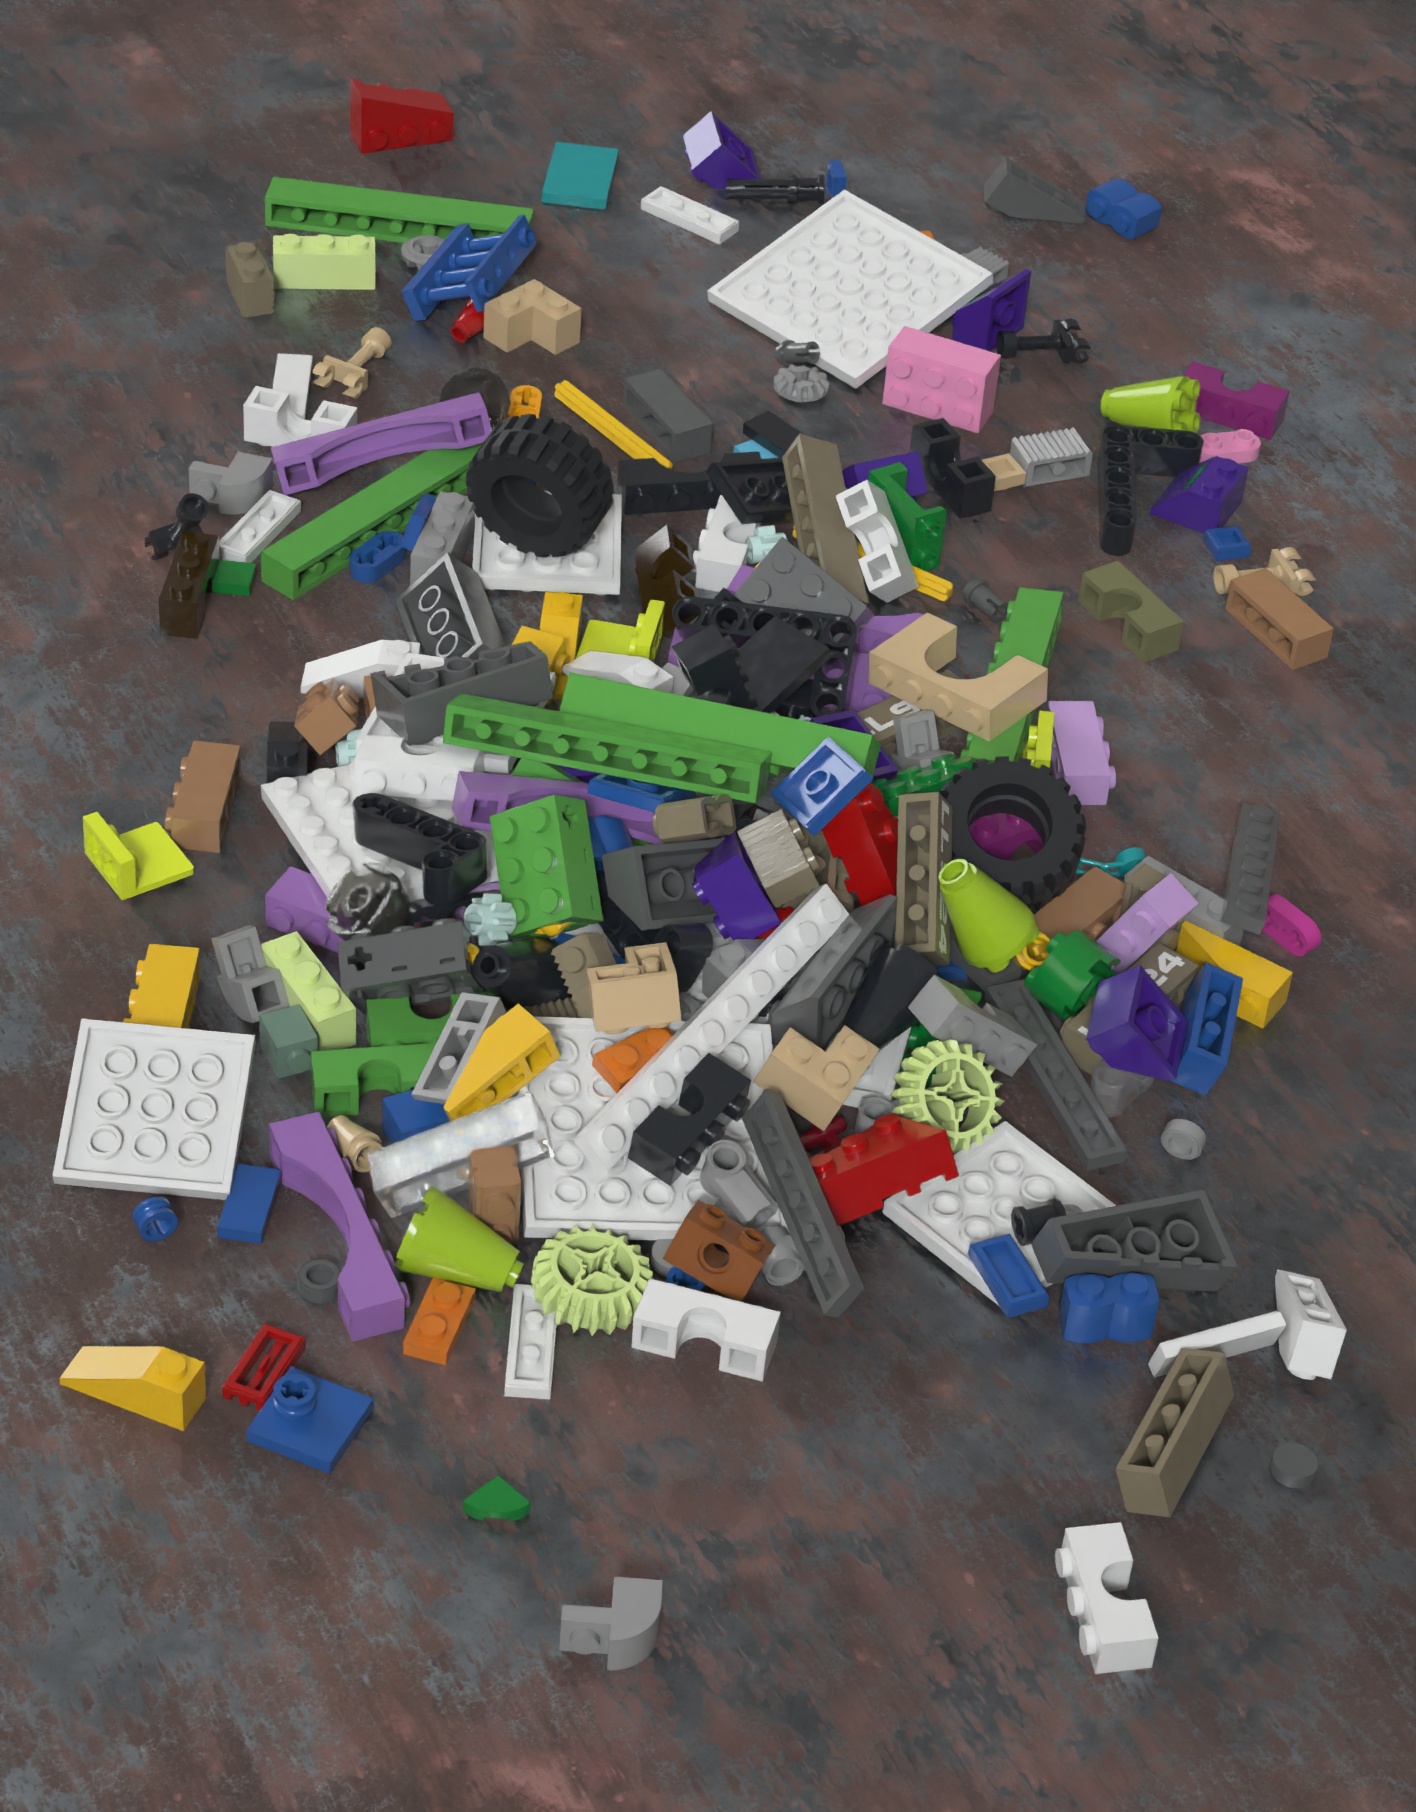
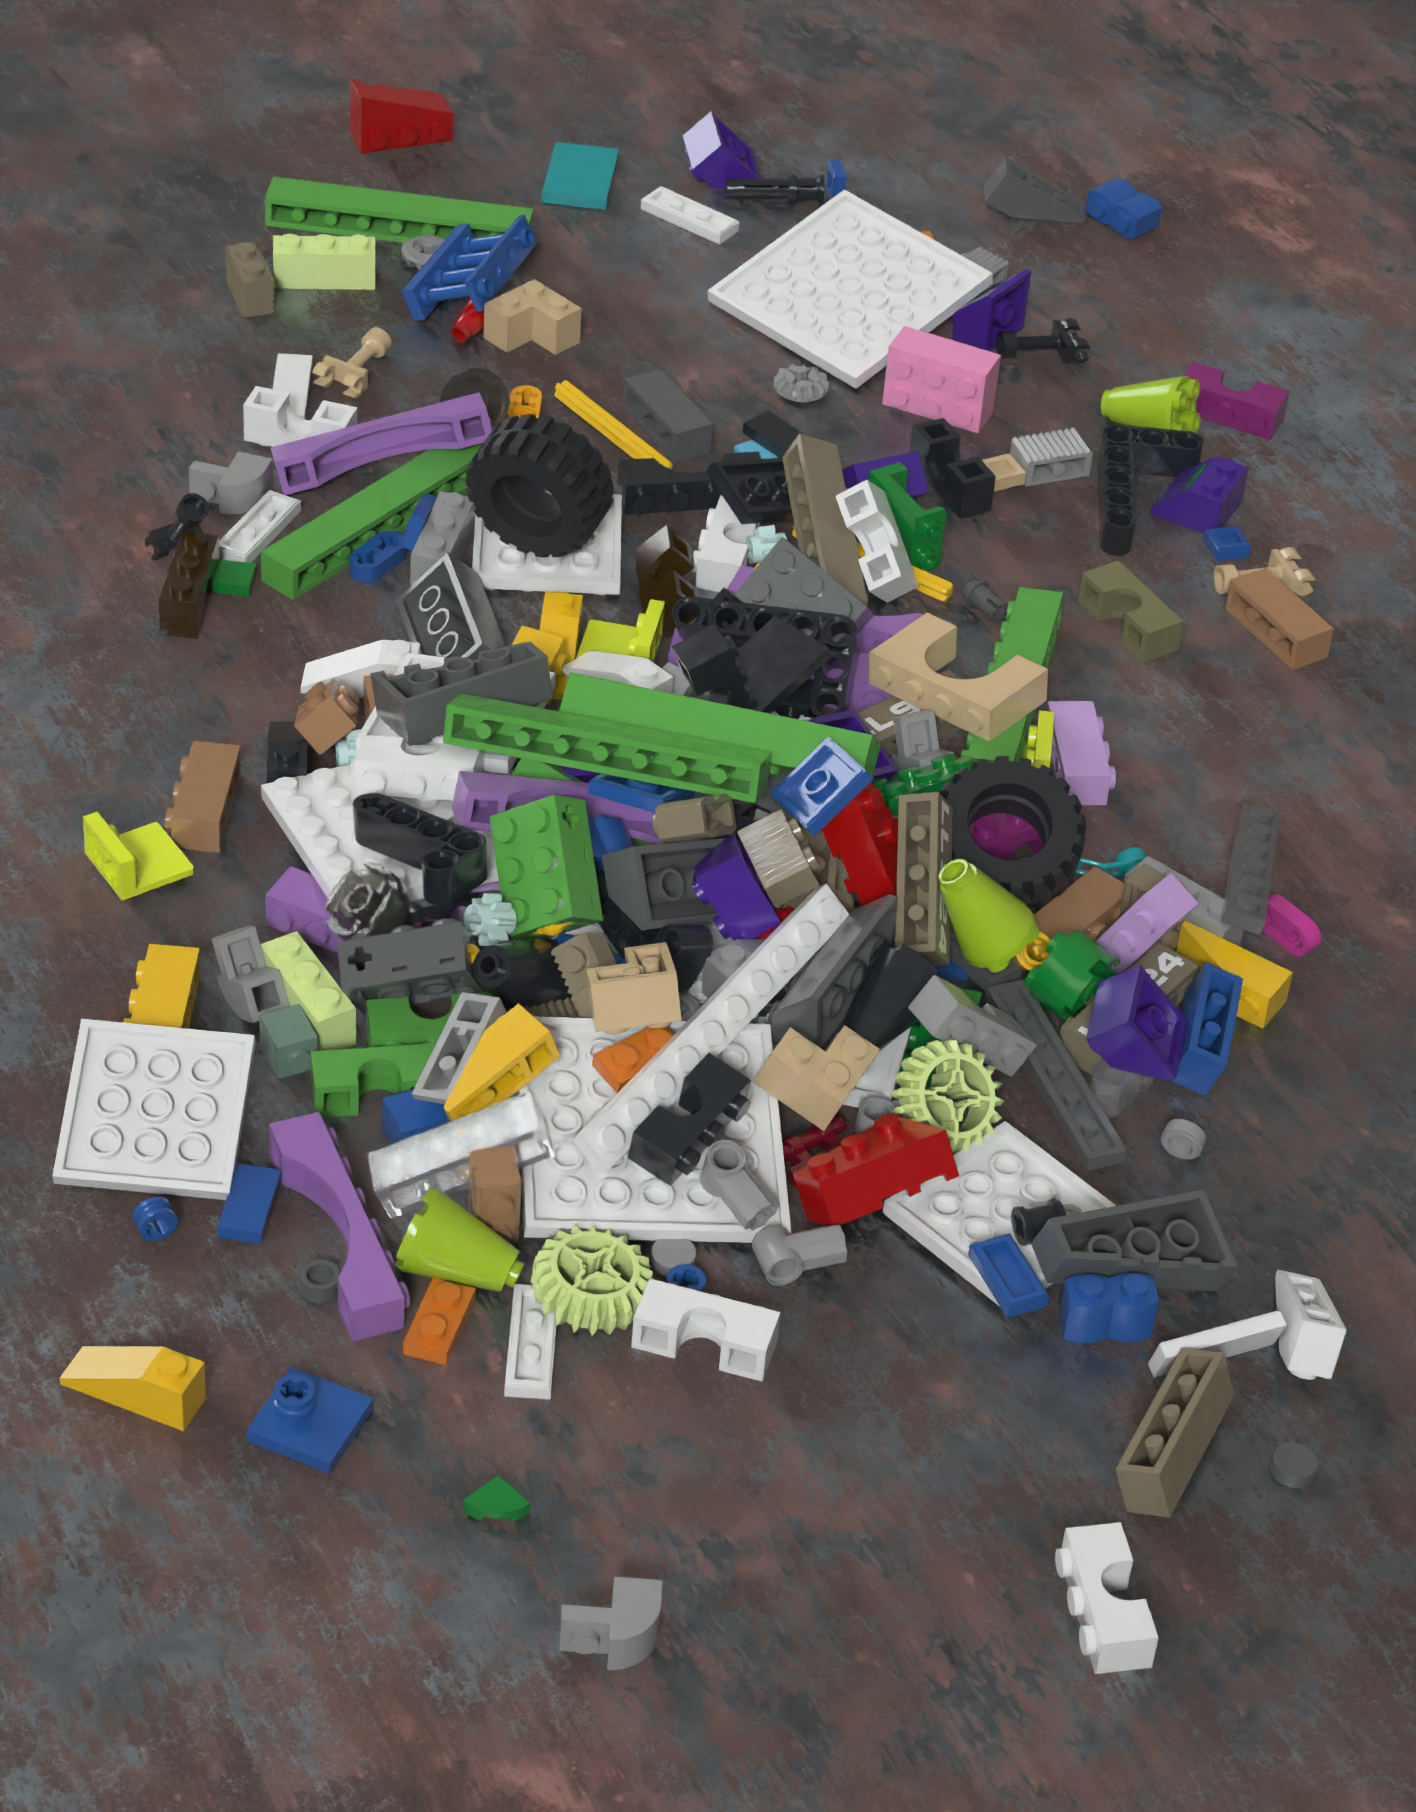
(250, 1393): red tile -> none
(354, 1142): tan cone -> none
(696, 1255): dark orange brick -> none
(791, 353): dark grey pin -> none
(802, 1204): dark grey plate -> none
(1237, 445): bright pink plate -> none

